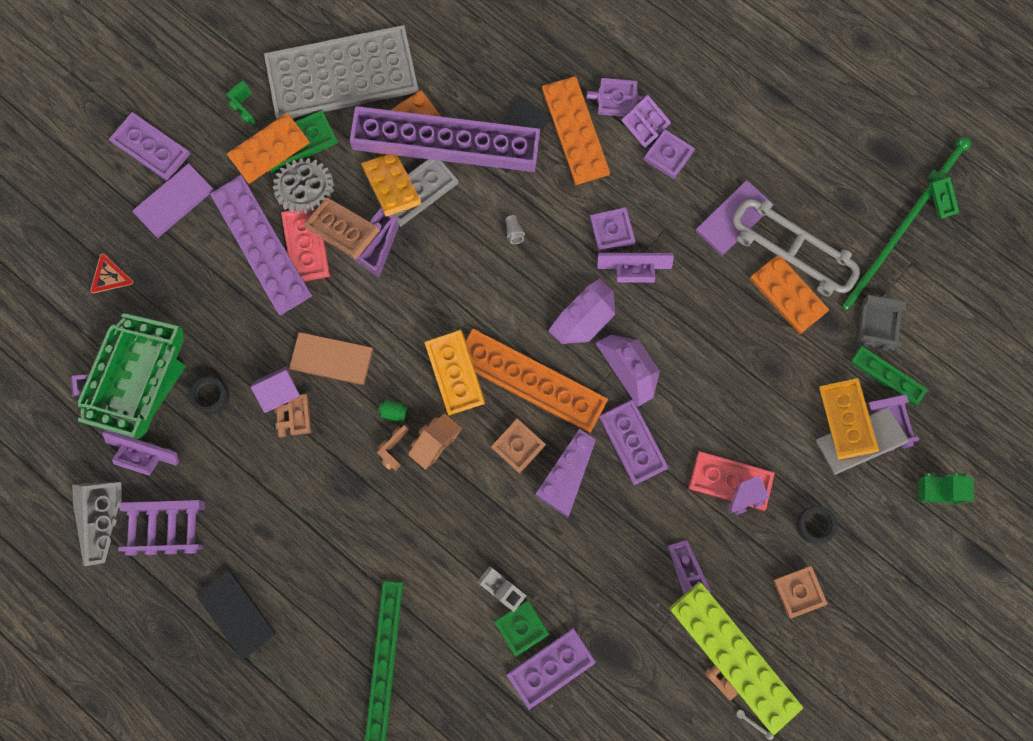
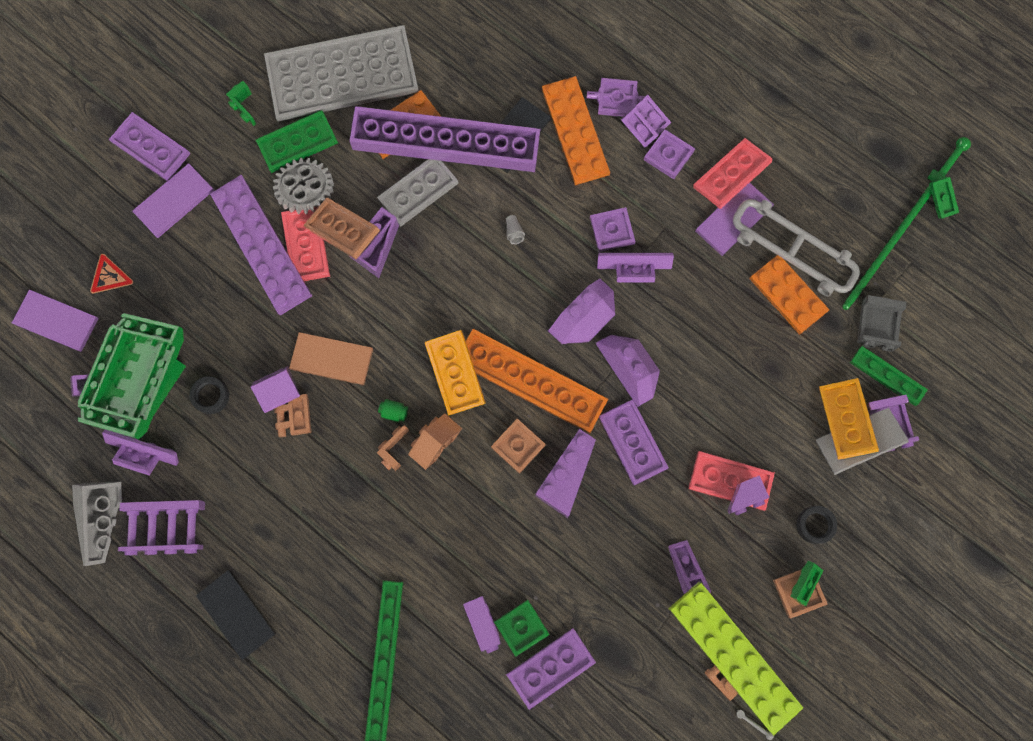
(55, 320): none -> medium lavender tile
(268, 148): orange plate -> none
(391, 184): light orange plate -> none
(482, 624): none -> medium lavender window
(501, 589): light grey brick -> none
(732, 173): none -> coral tile
(806, 583): none -> green plate
(952, 489): green brick -> none

